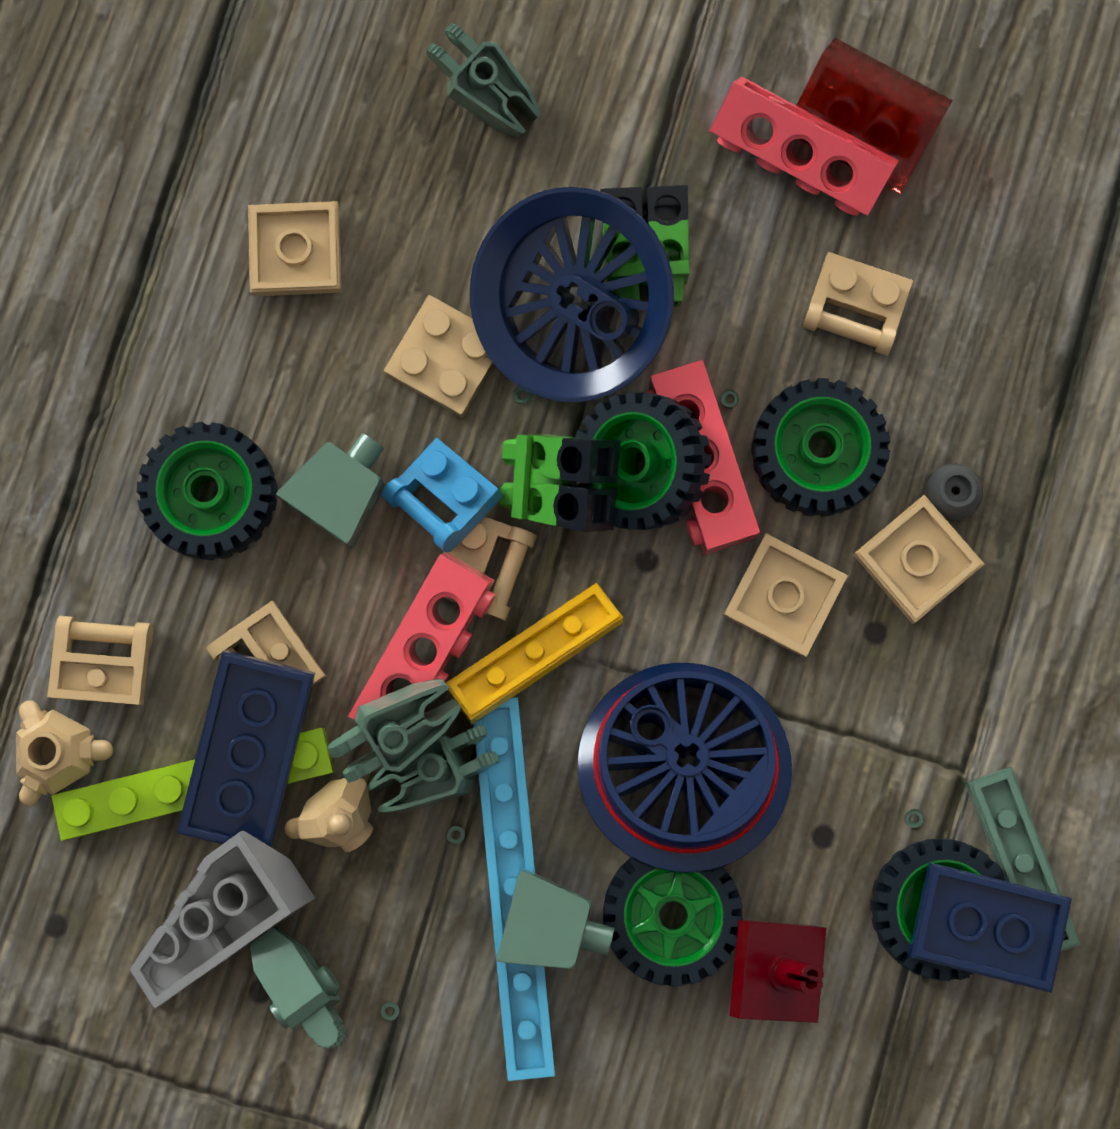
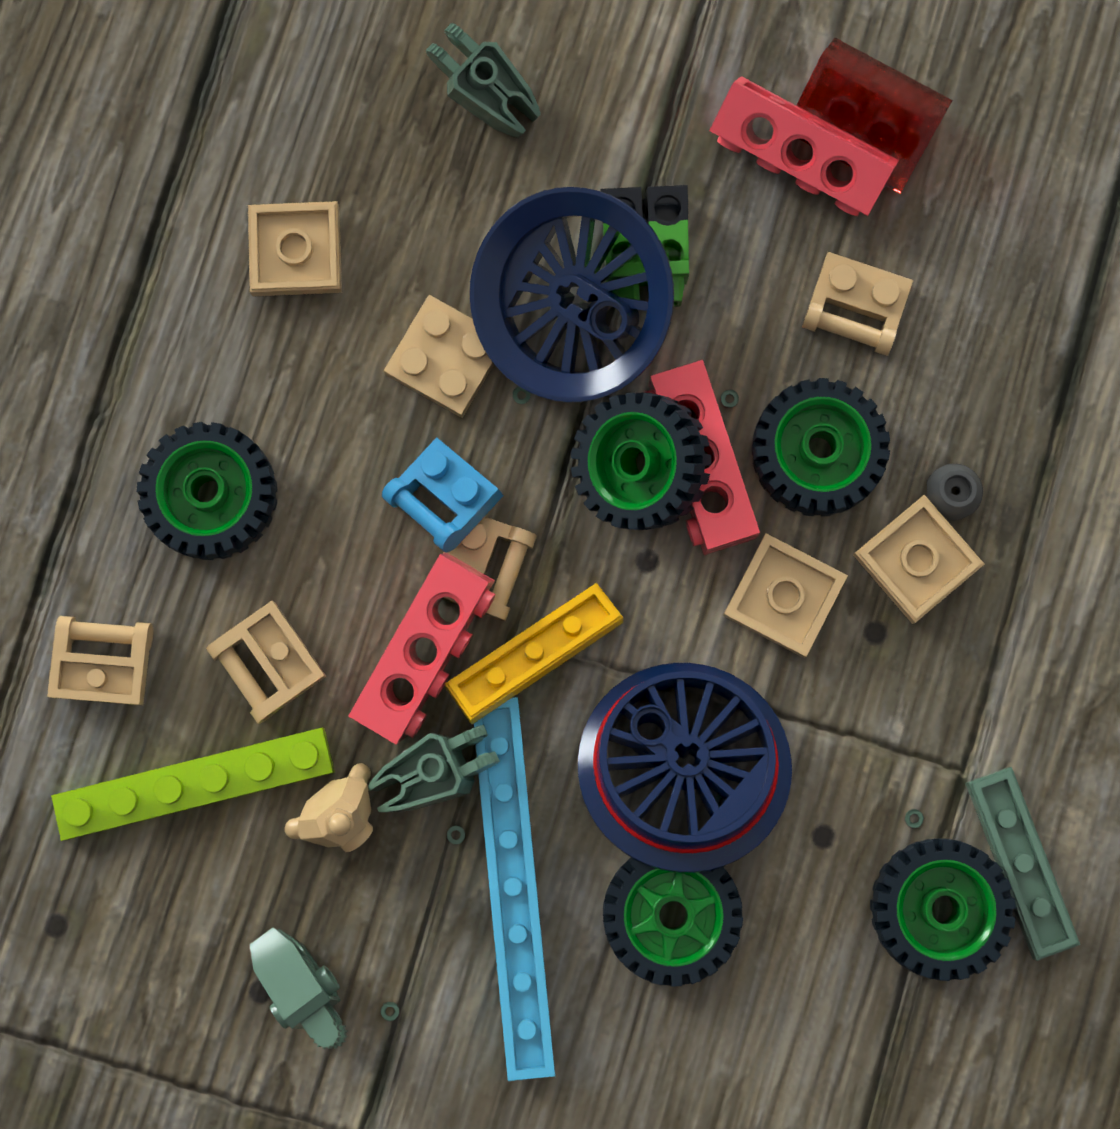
(53, 752): tan rock -> none
(227, 906): light grey wedge -> none
(246, 749): dark blue tile -> none
(337, 489): sand green torso -> none
(396, 728): sand green hinge -> none
(544, 475): hips -> none
(550, 925): sand green torso -> none
(777, 971): dark red tile -> none
(990, 927): dark blue tile -> none

